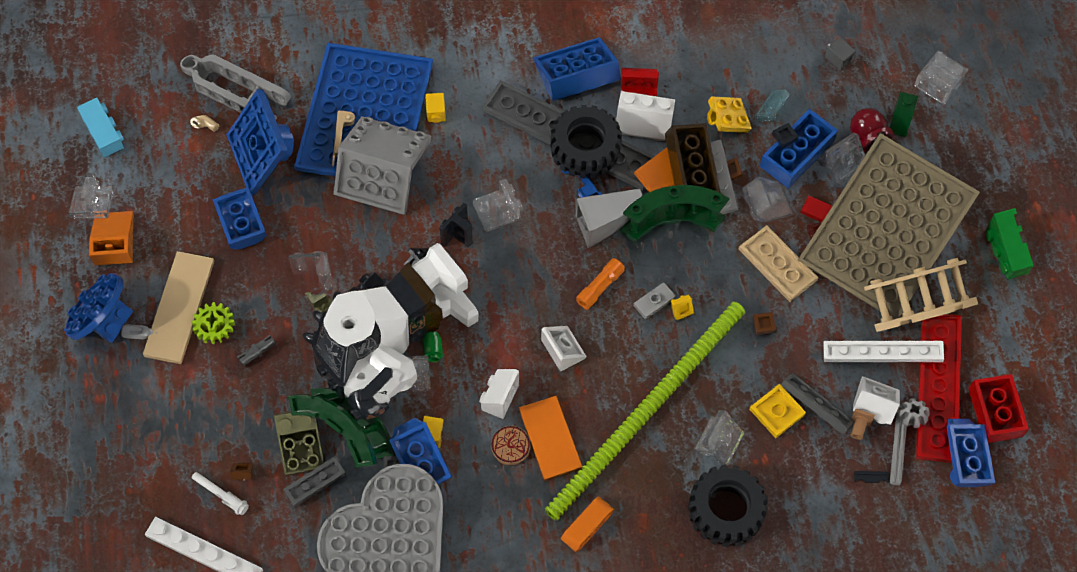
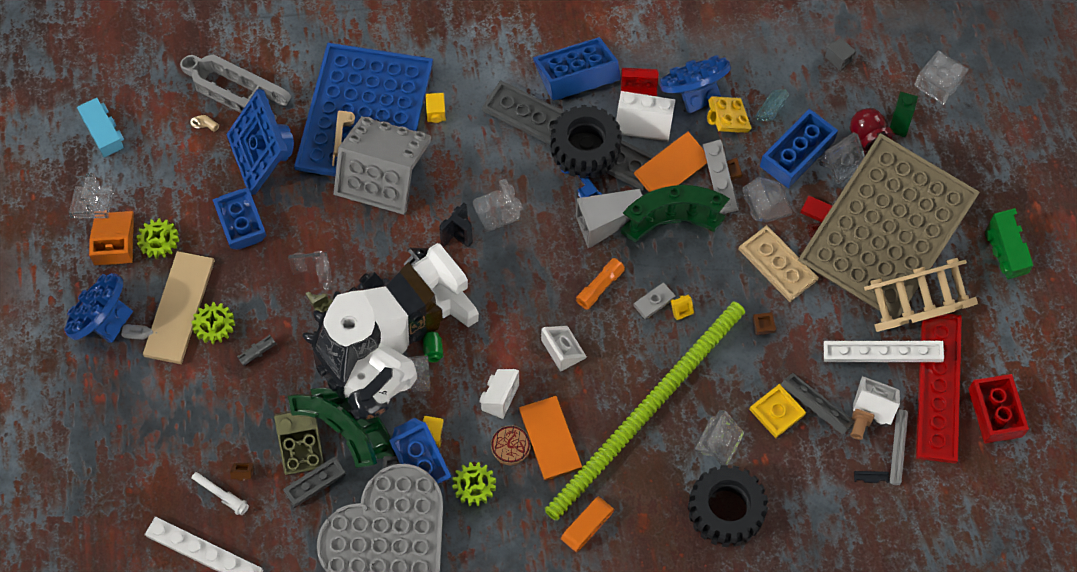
(157, 239): none -> lime gear
(477, 475): none -> lime gear
(692, 156): dark brown brick -> none
(696, 81): none -> blue bracket
(785, 135): black tile -> none
(914, 418): light grey piece -> none
(969, 454): blue slope -> none

